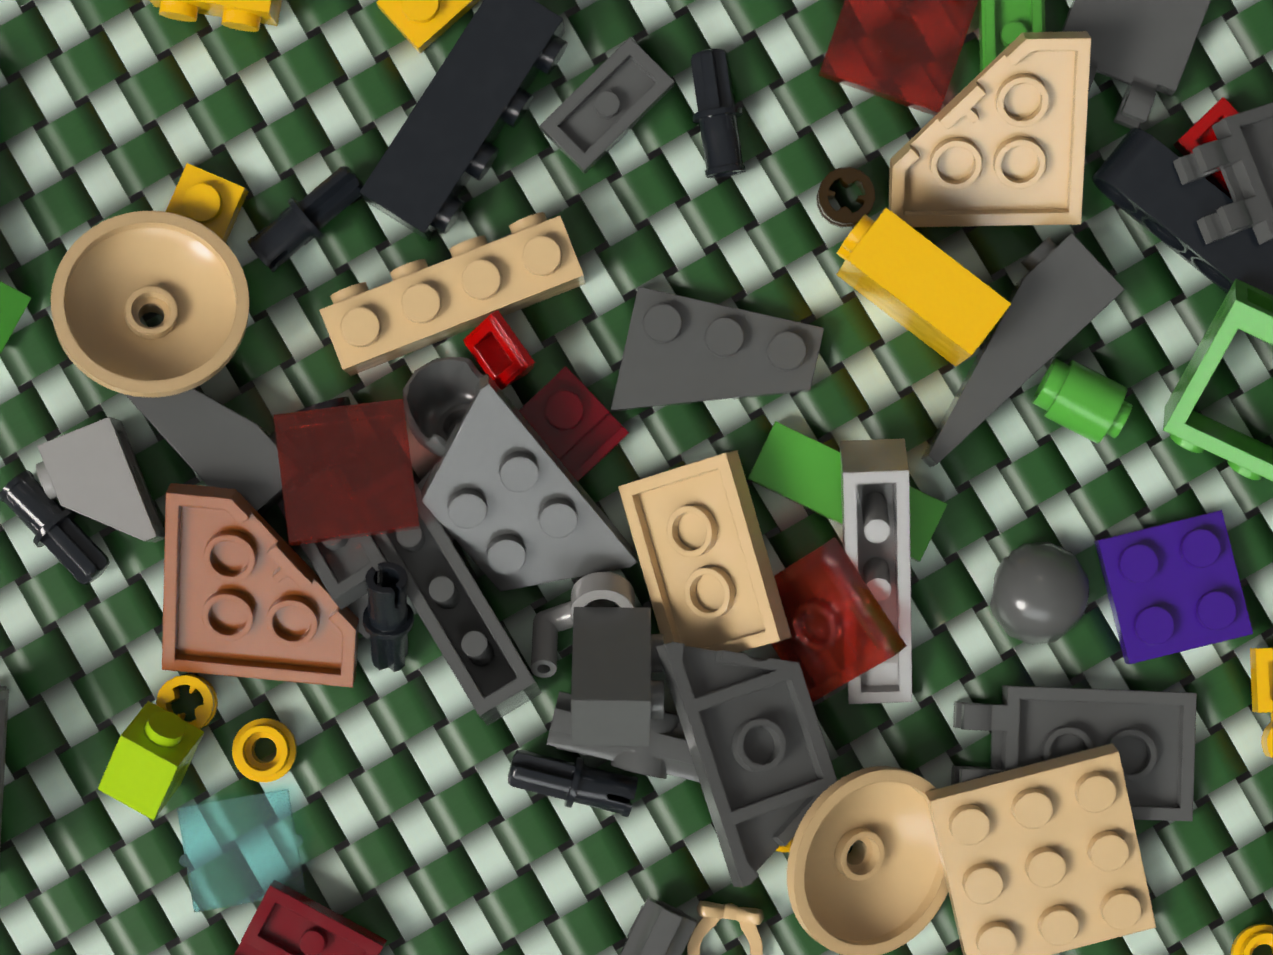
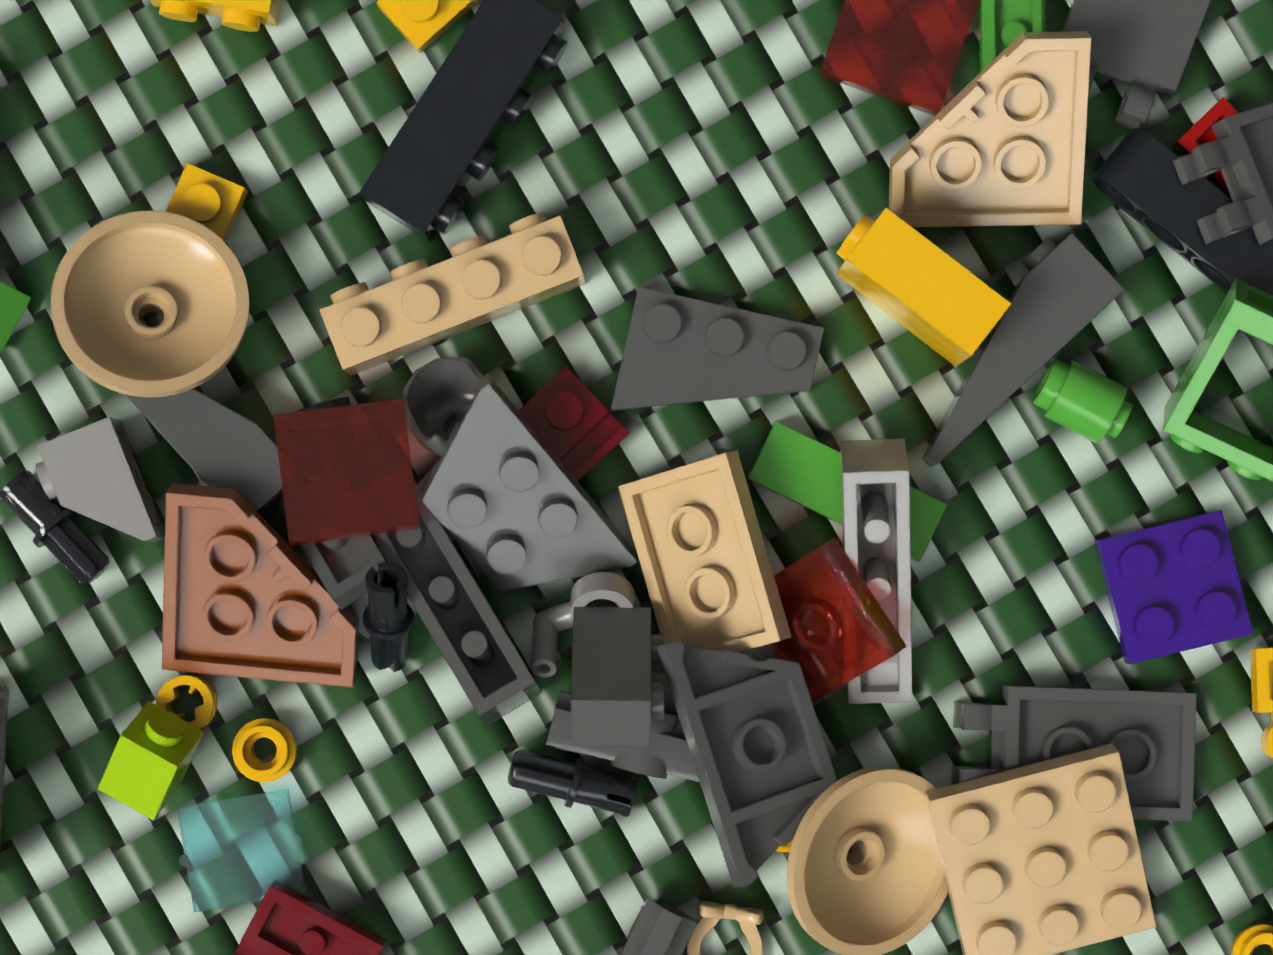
(305, 218): black axle -> none
(499, 351): red slope -> none
(607, 105): dark grey plate -> none
(717, 113): black axle -> none
(846, 177): dark brown bush -> none
(1039, 593): dark grey hair -> none

